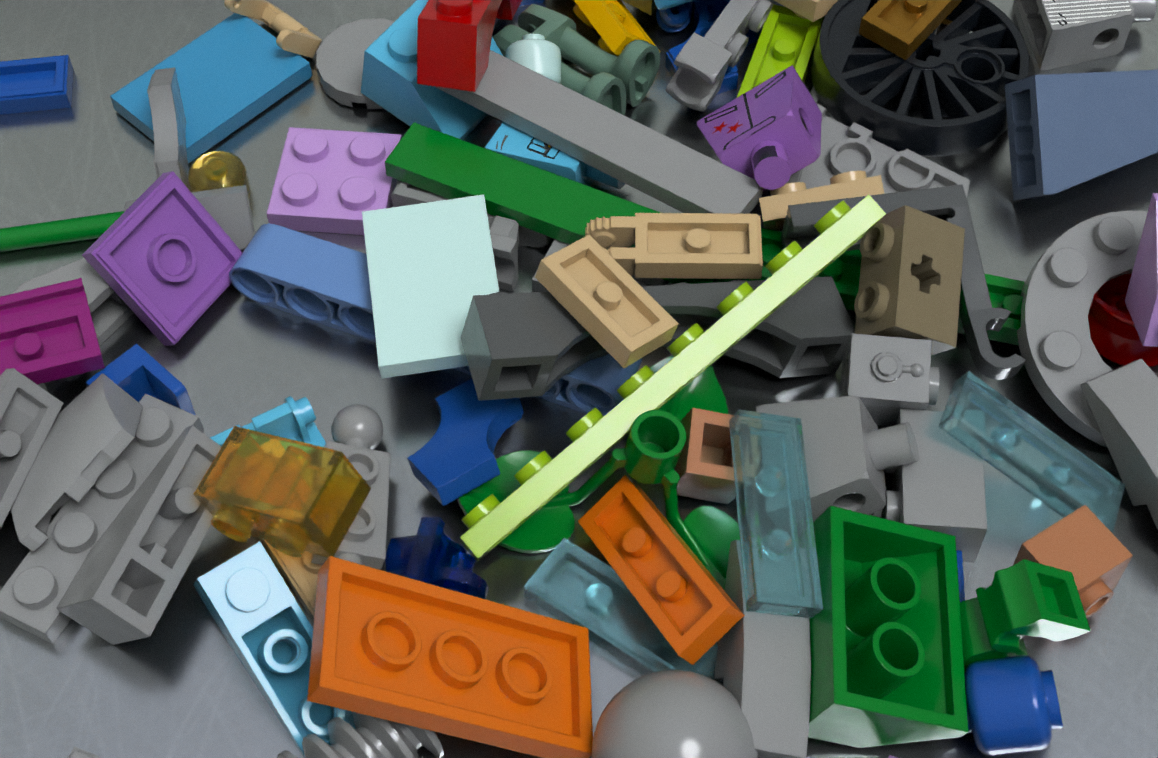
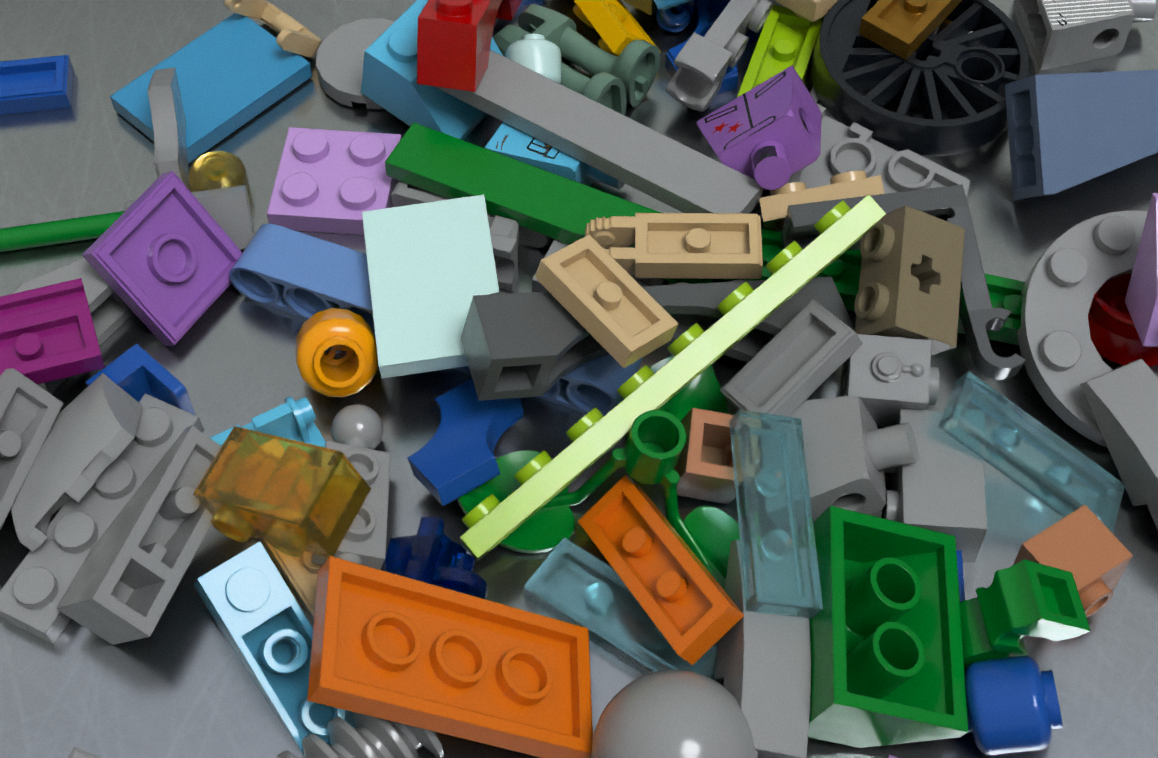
(334, 372): none -> light orange head
(793, 363): none -> light grey tile

